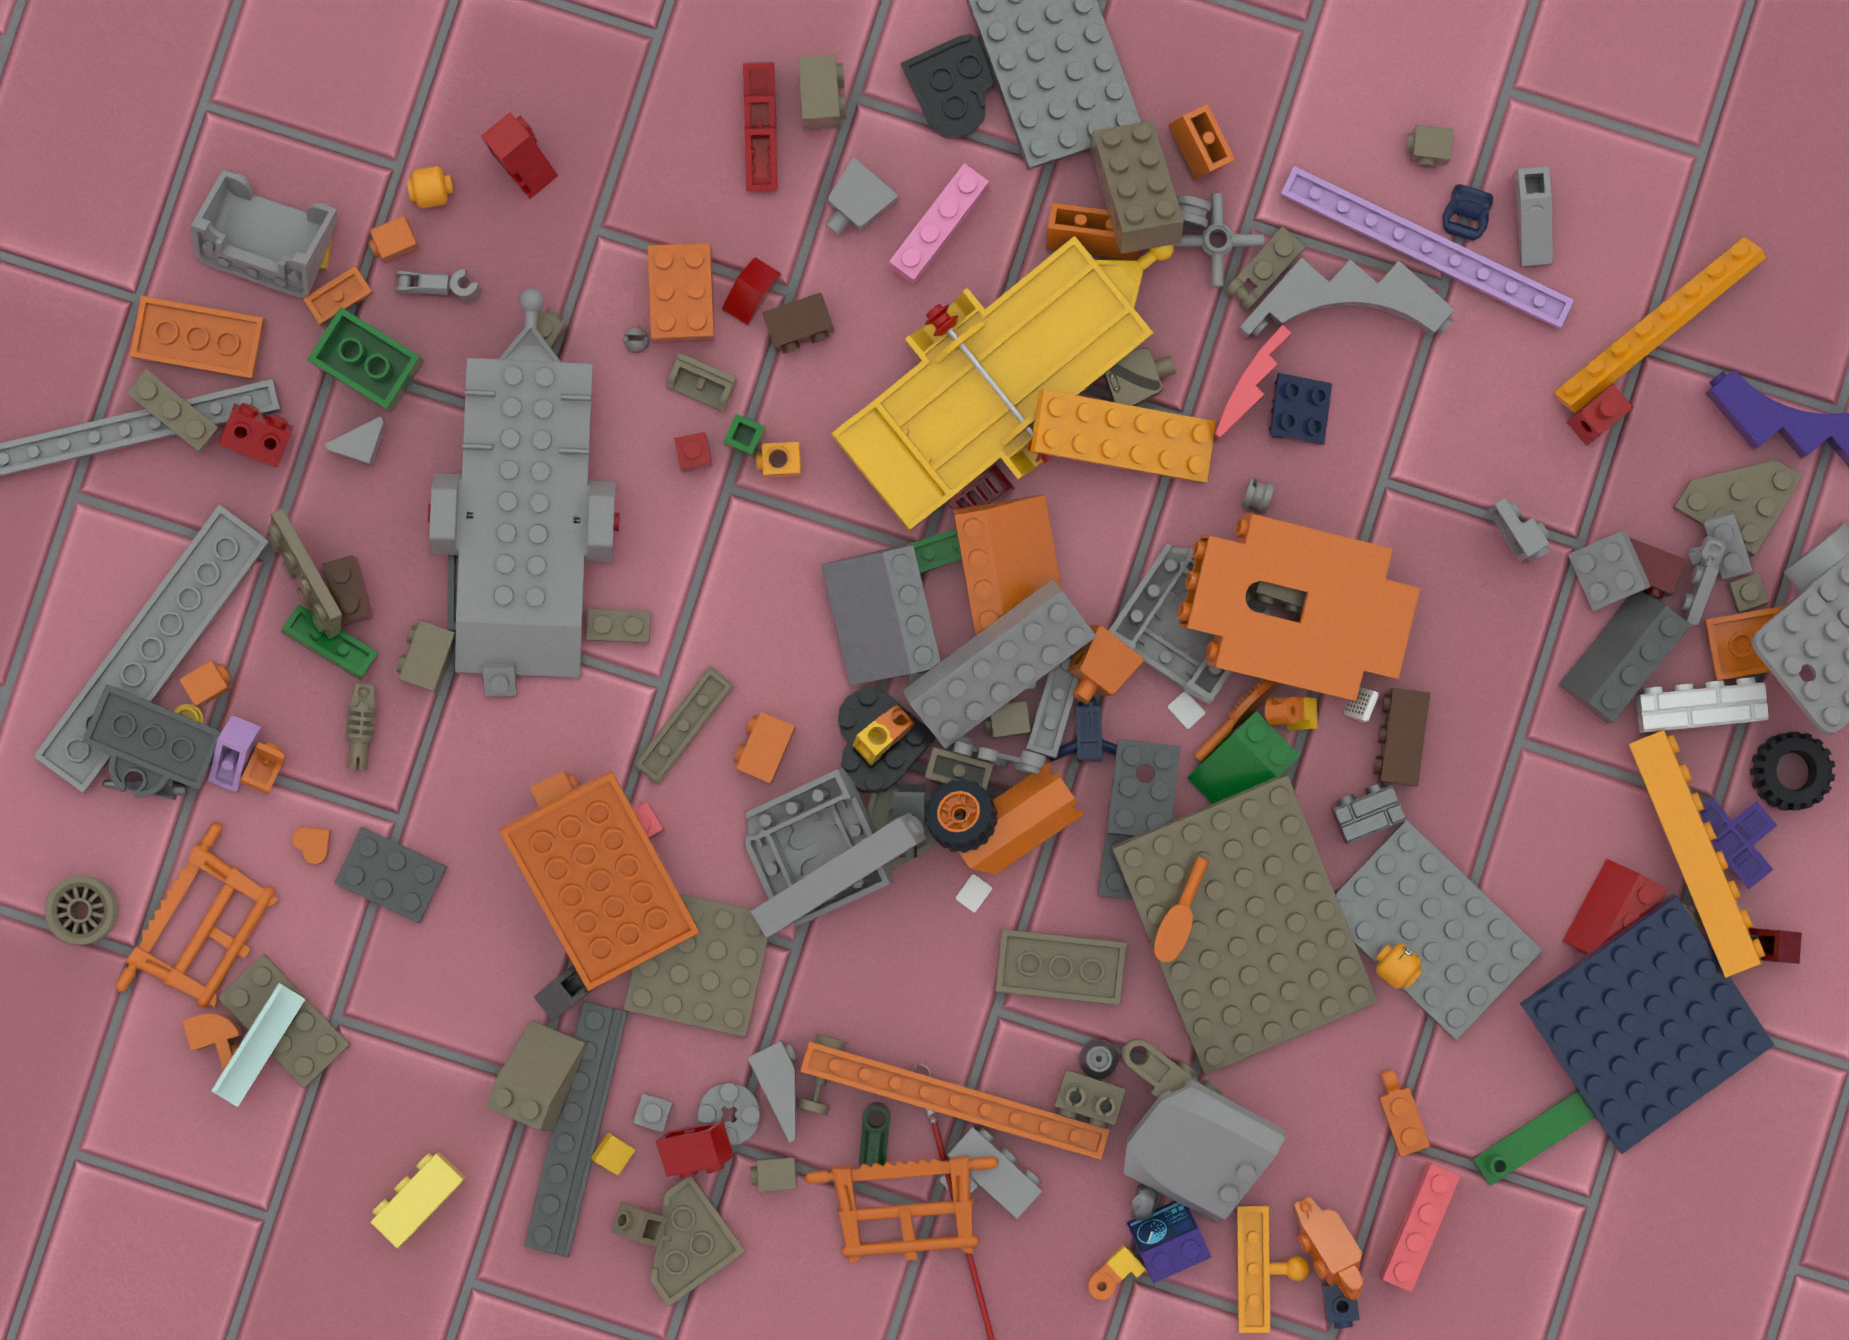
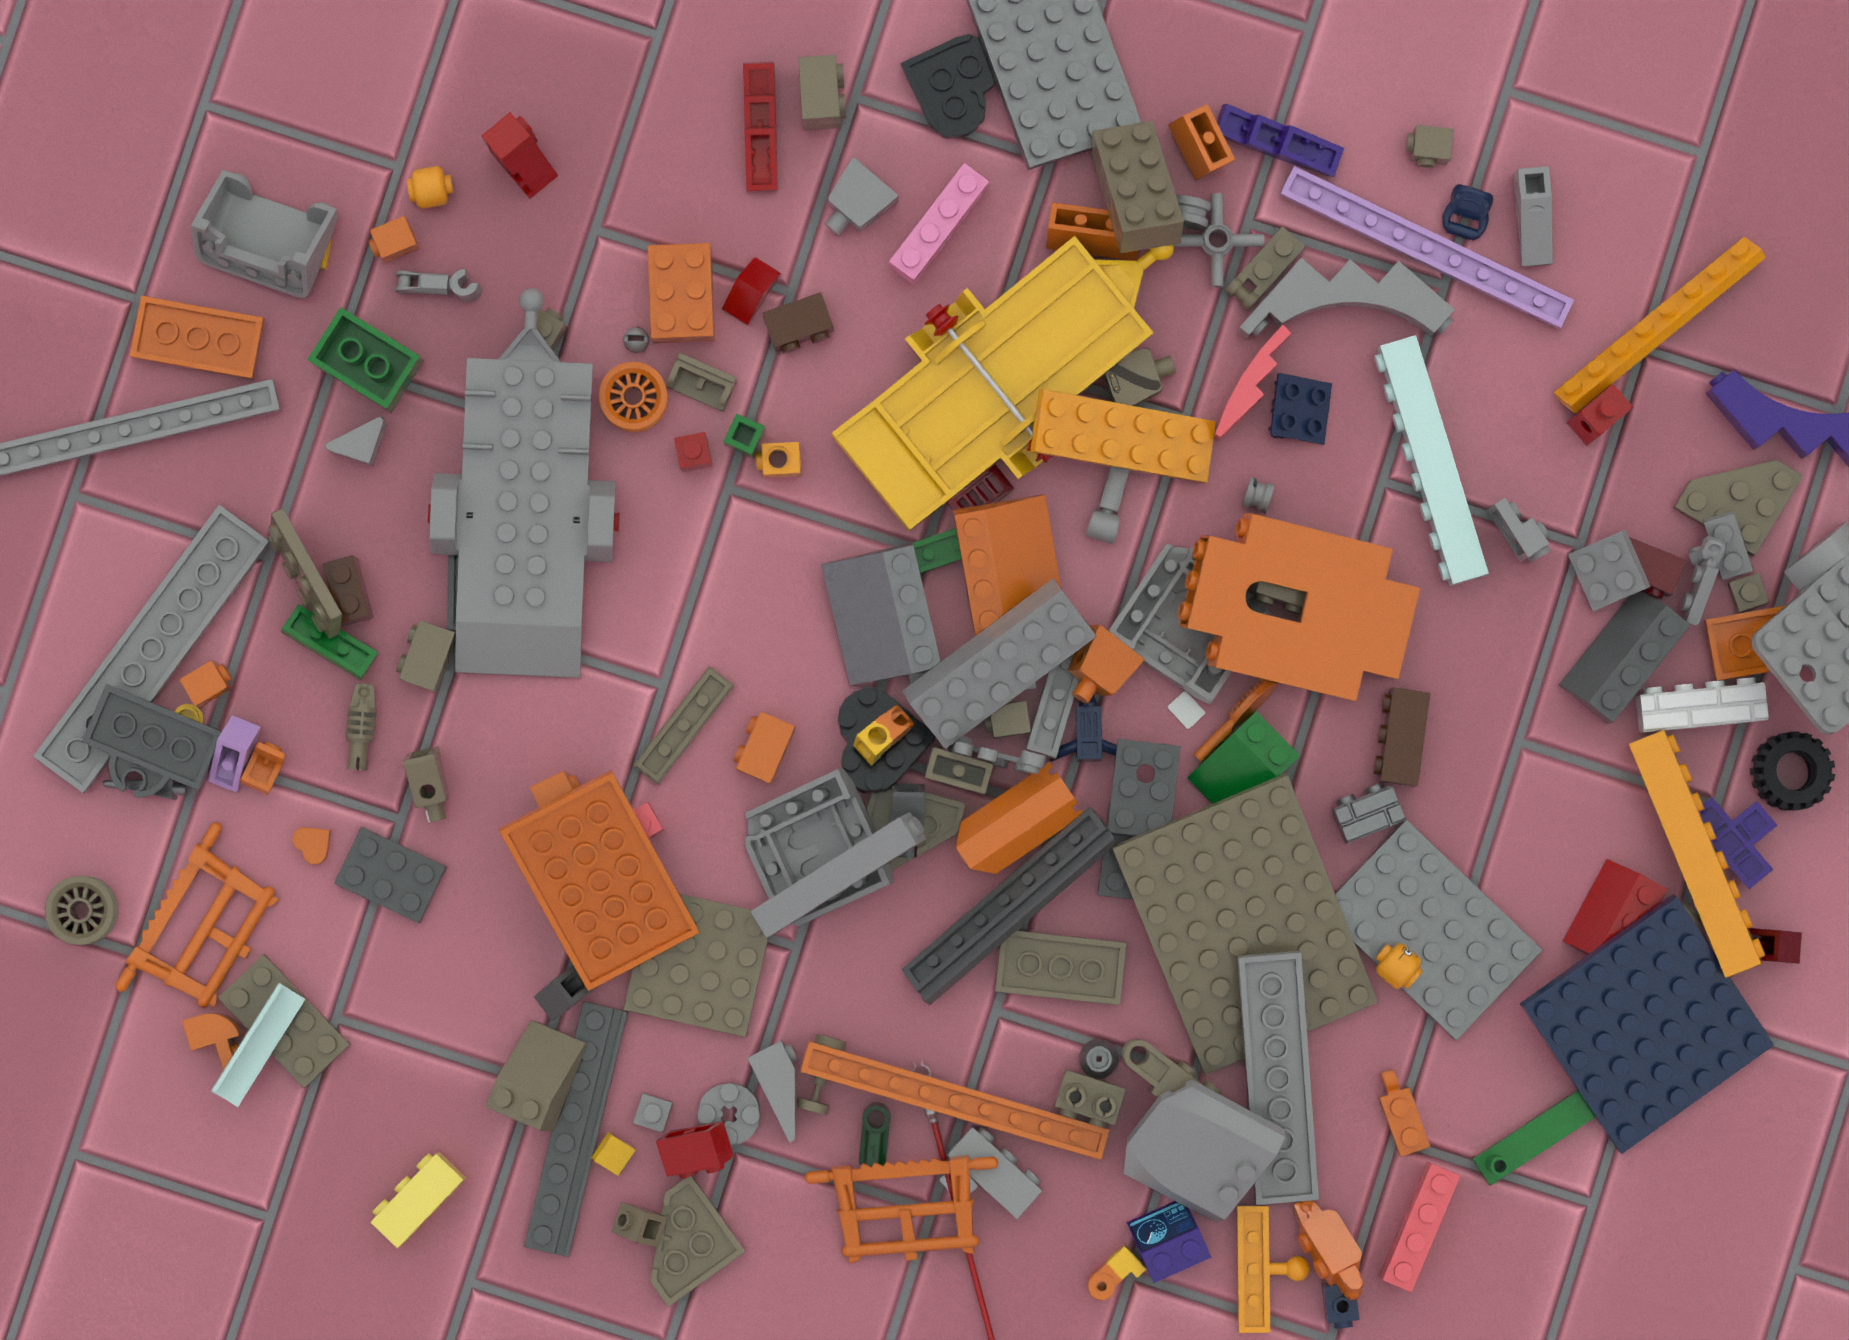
(173, 410): dark tan plate -> none
(256, 434): red brick -> none
(340, 292): orange plate -> none
(426, 768): none -> dark tan torso
(499, 679): light grey plate -> none
(618, 625): dark tan plate -> none
(641, 423): none -> orange wheel
(775, 1174): dark tan brick -> none
(954, 800): black wheel -> none
(973, 893): white sticker -> none
(1009, 905): none -> dark grey plate
(1103, 523): none -> light grey piece
(1144, 1203): flat silver plate -> none
(1178, 921): orange piece -> none
(1279, 141): none -> dark purple slope
(1279, 1070): none -> light grey plate
(1295, 712): orange leg -> none
(1363, 707): white slope -> none
(1431, 460): none -> light aqua brick

